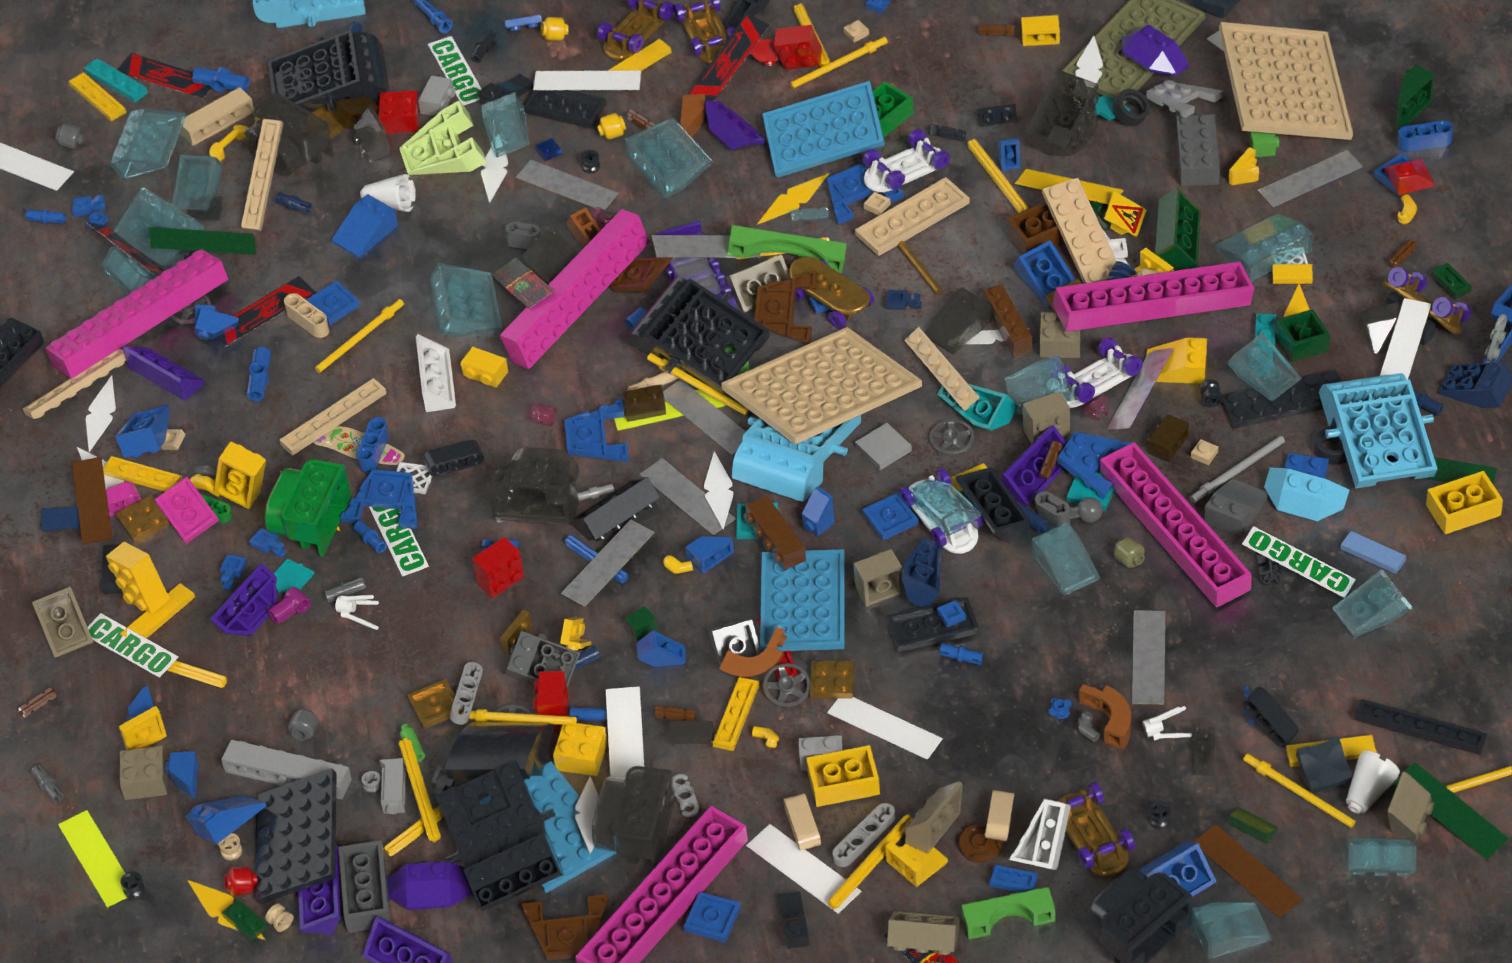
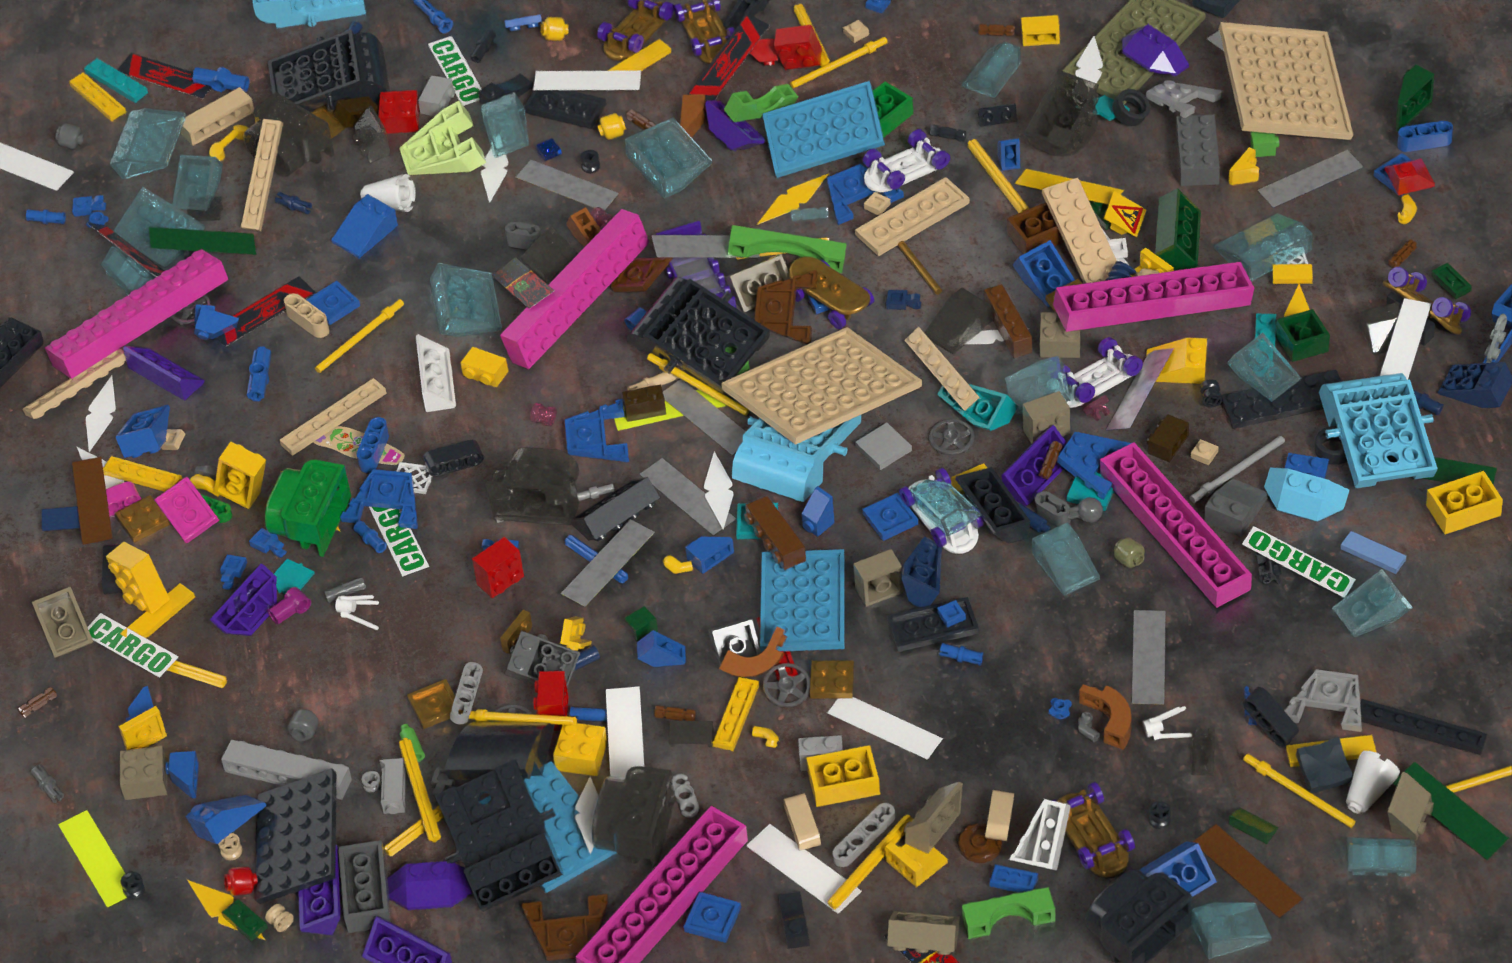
(744, 107): none -> bright green arch
(994, 69): none -> clear light blue slope
(1331, 692): none -> light grey wing

